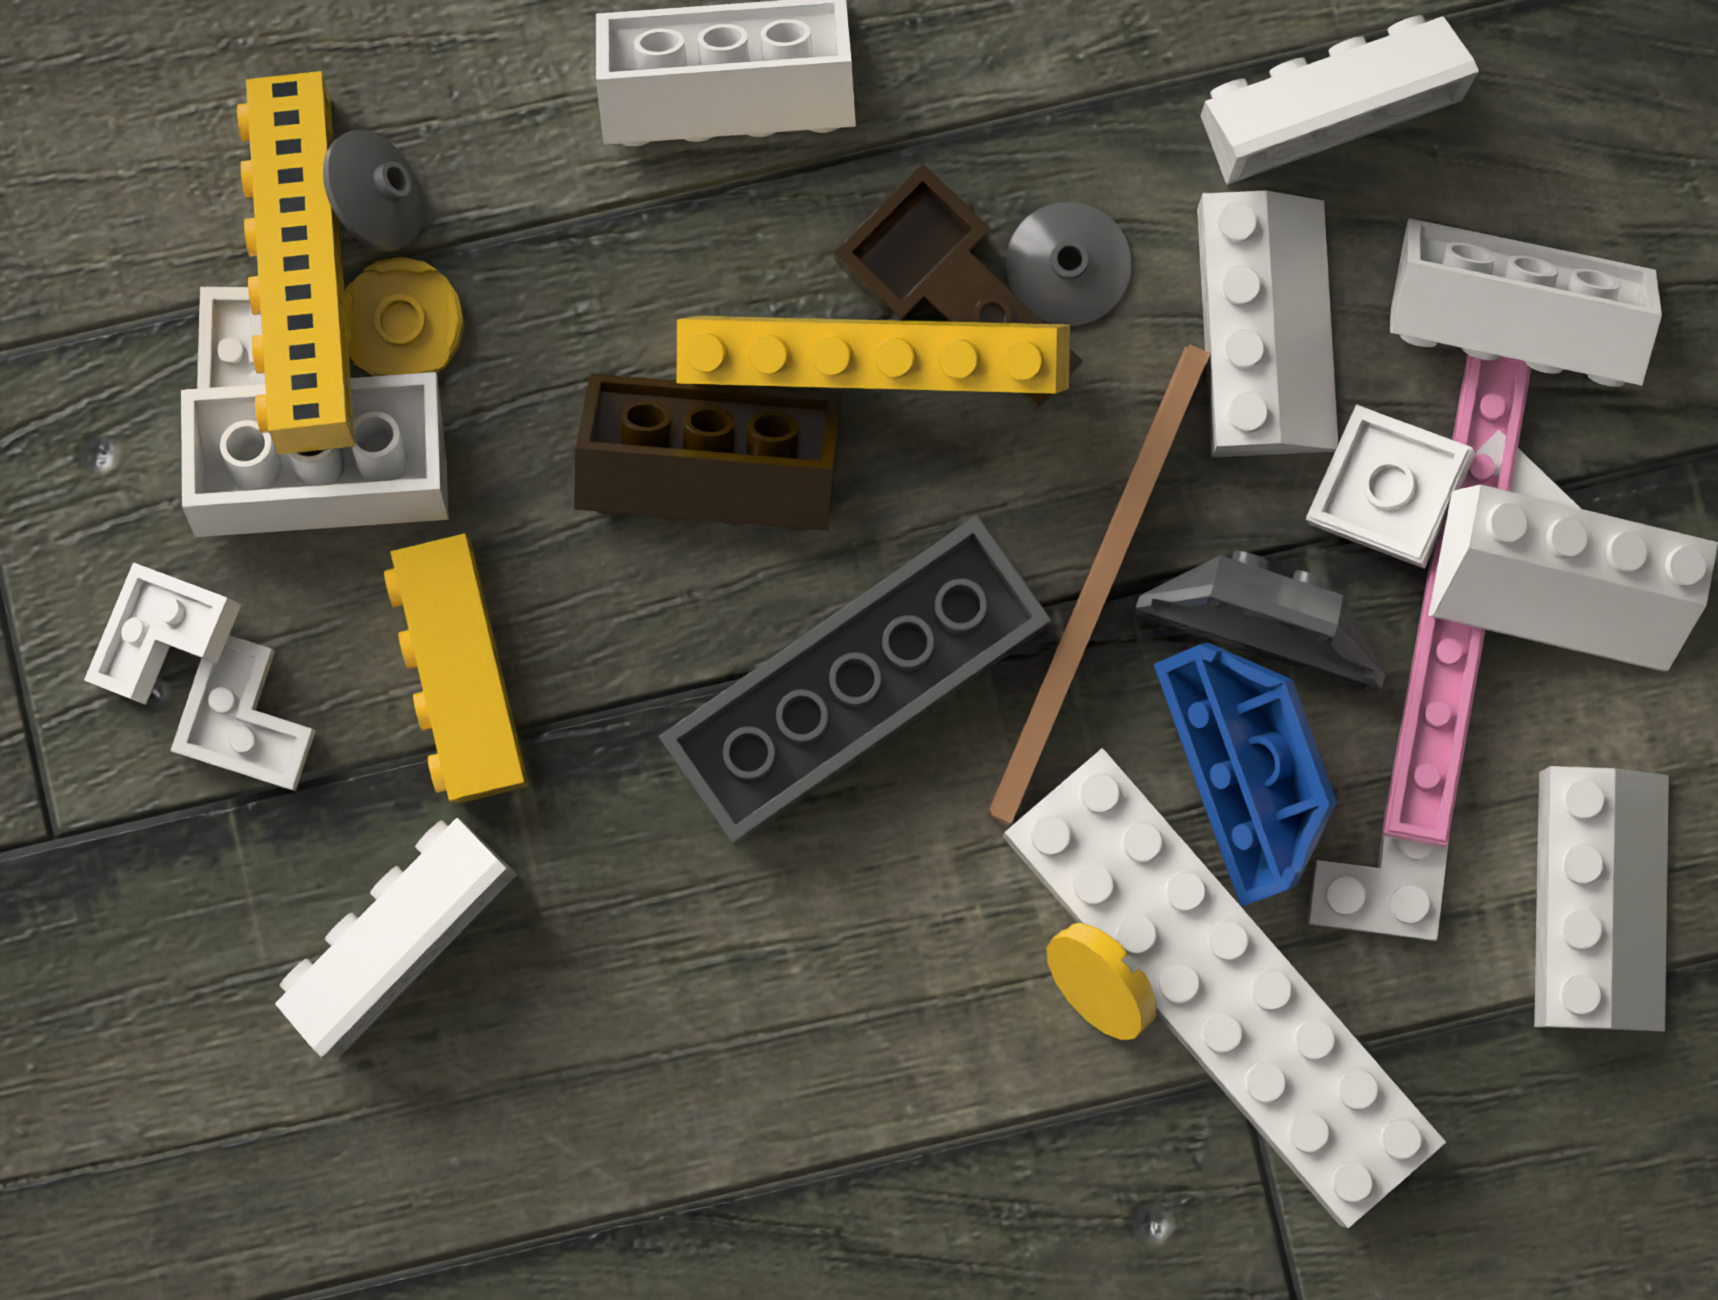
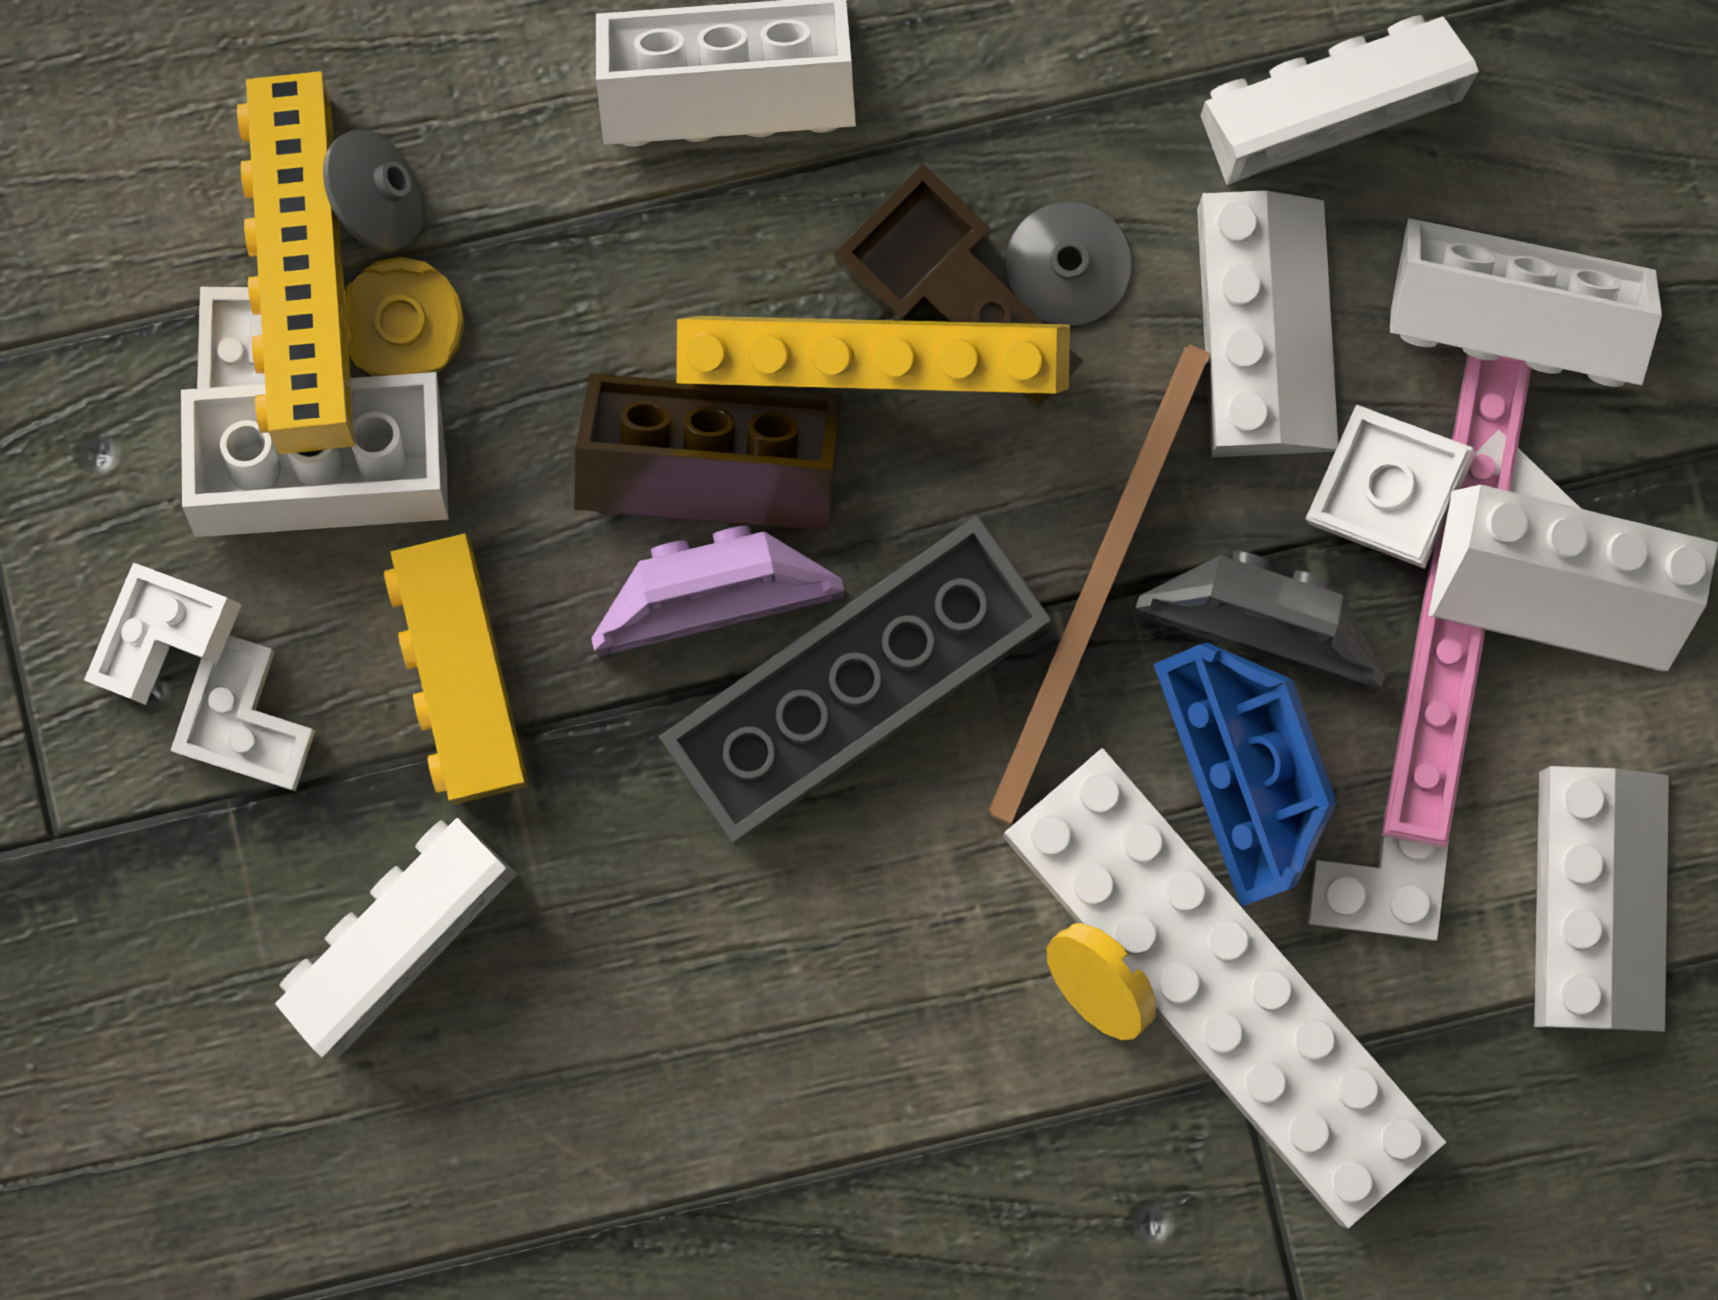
(711, 588): none -> lavender wedge

